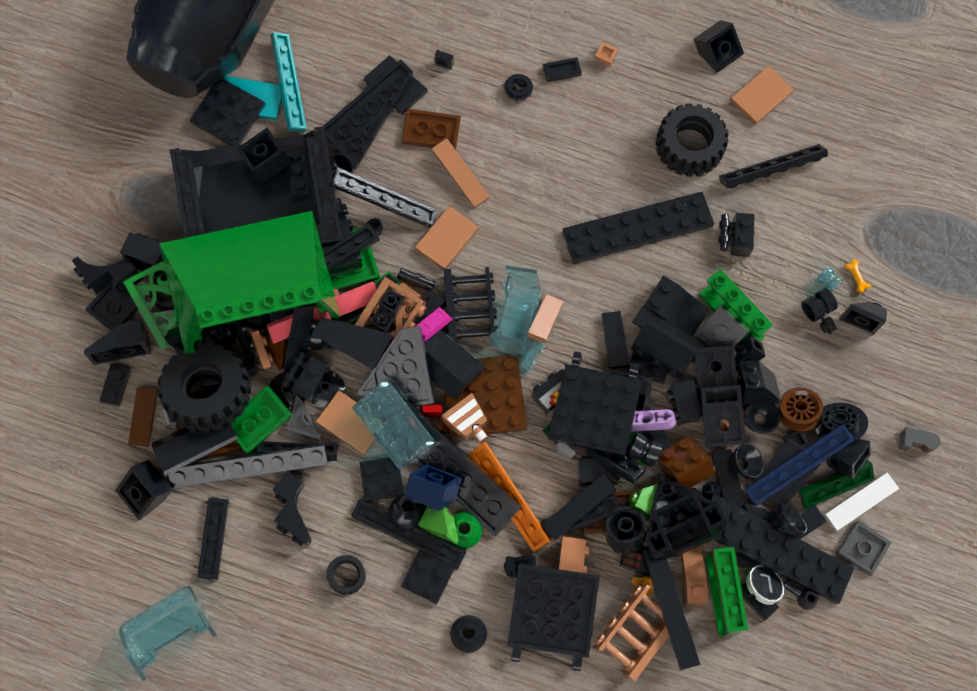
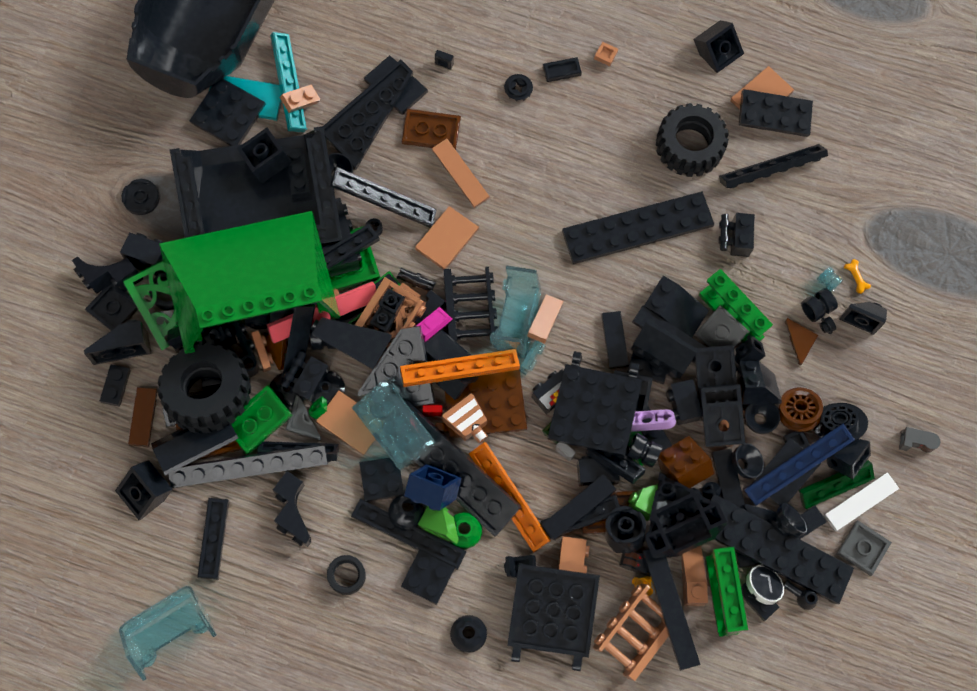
(140, 197): none -> black tile
(300, 98): none -> plate
(318, 408): none -> green tile
(459, 367): none -> orange plate
(775, 113): none -> black plate
(801, 339): none -> reddish brown tile

